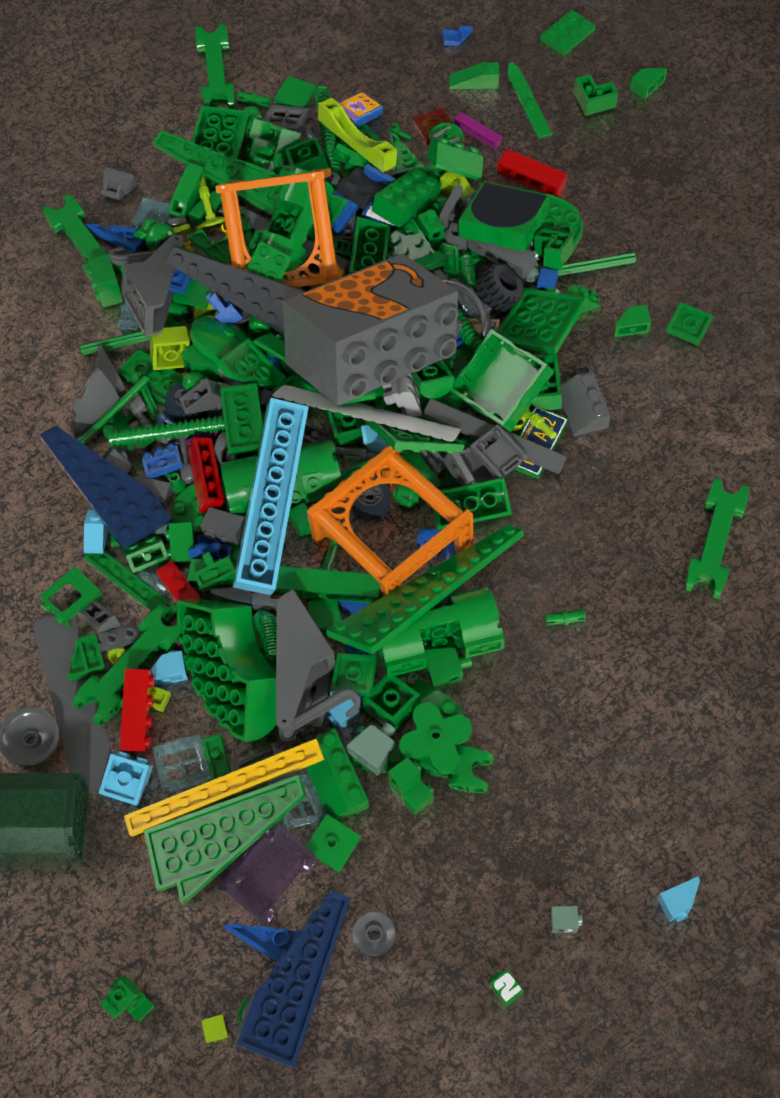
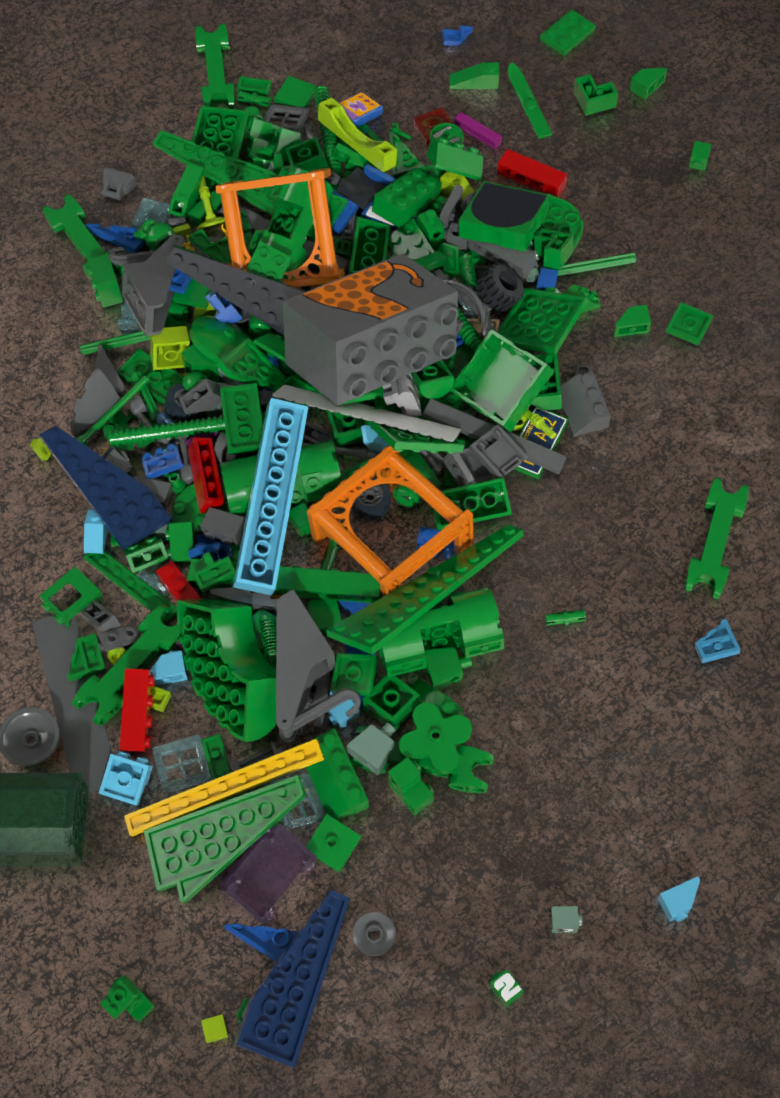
(40, 449): none -> lime tile
(252, 85): none -> green tile
(700, 155): none -> green brick
(717, 643): none -> dark azure wing

